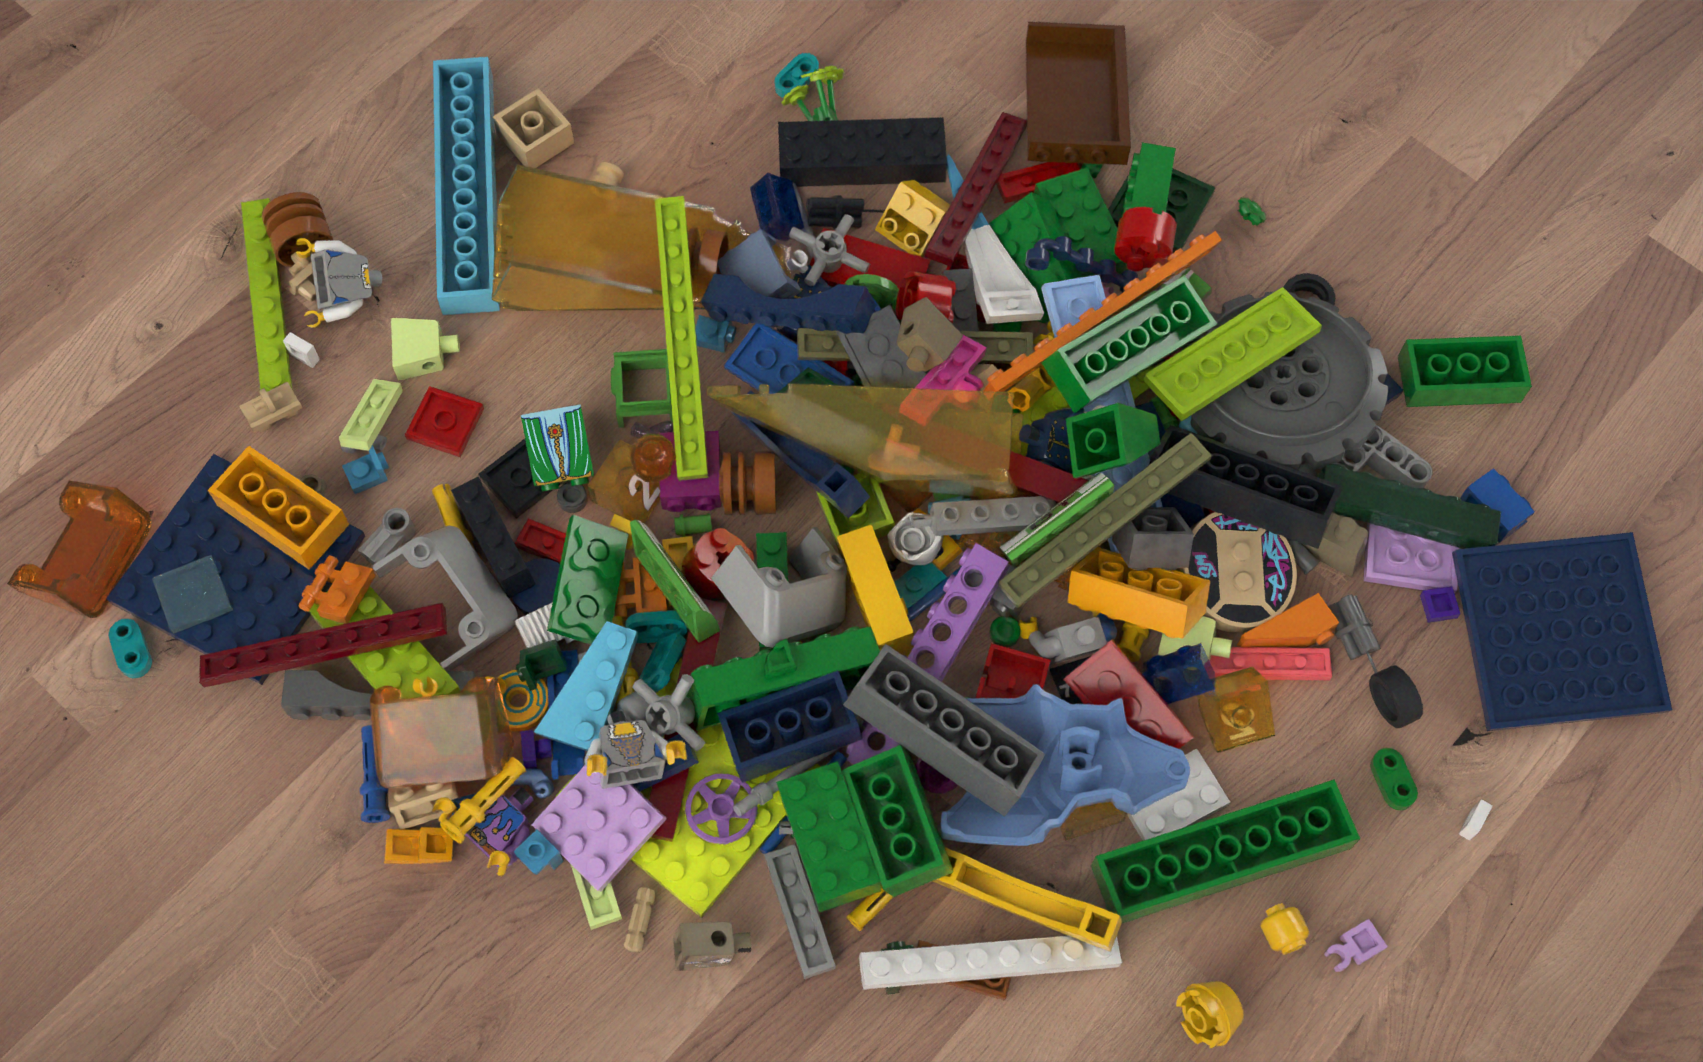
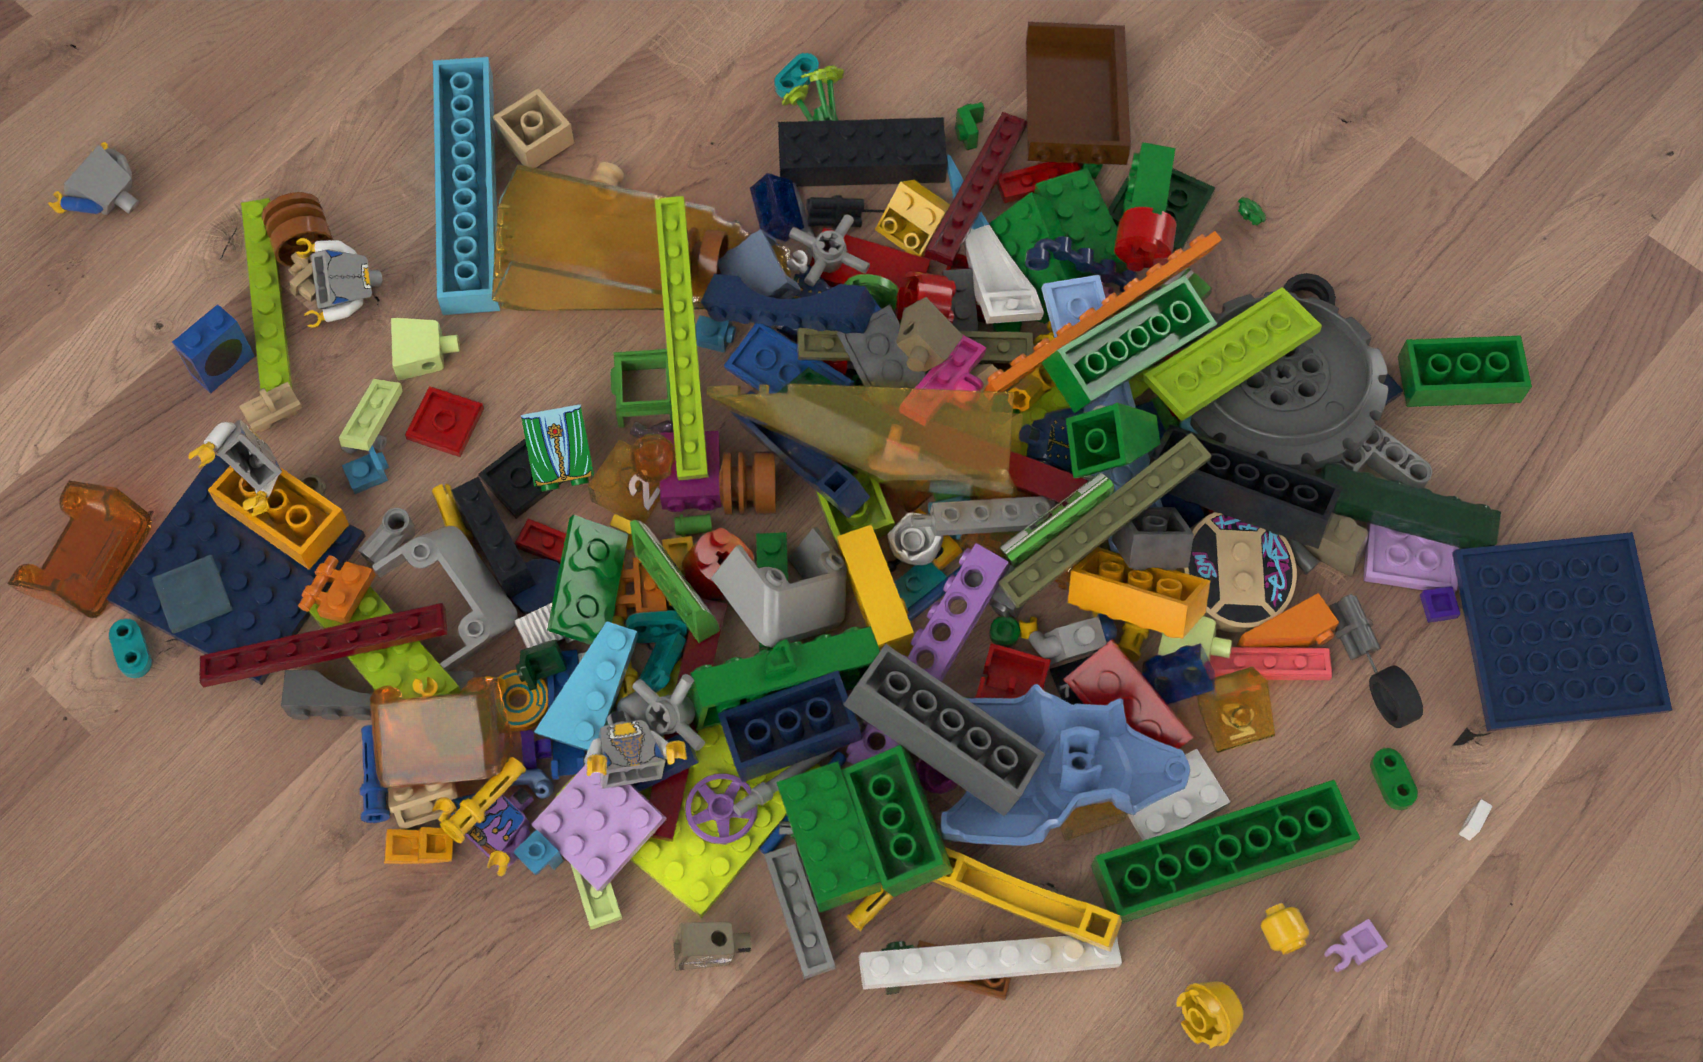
(98, 185): none -> light grey torso
(213, 348): none -> blue brick
(247, 456): none -> torso
(301, 350): white tile -> none
(572, 498): dark grey tile -> none
(639, 919): tan axle -> none
(966, 122): none -> green bracket
(1497, 493): blue brick -> none

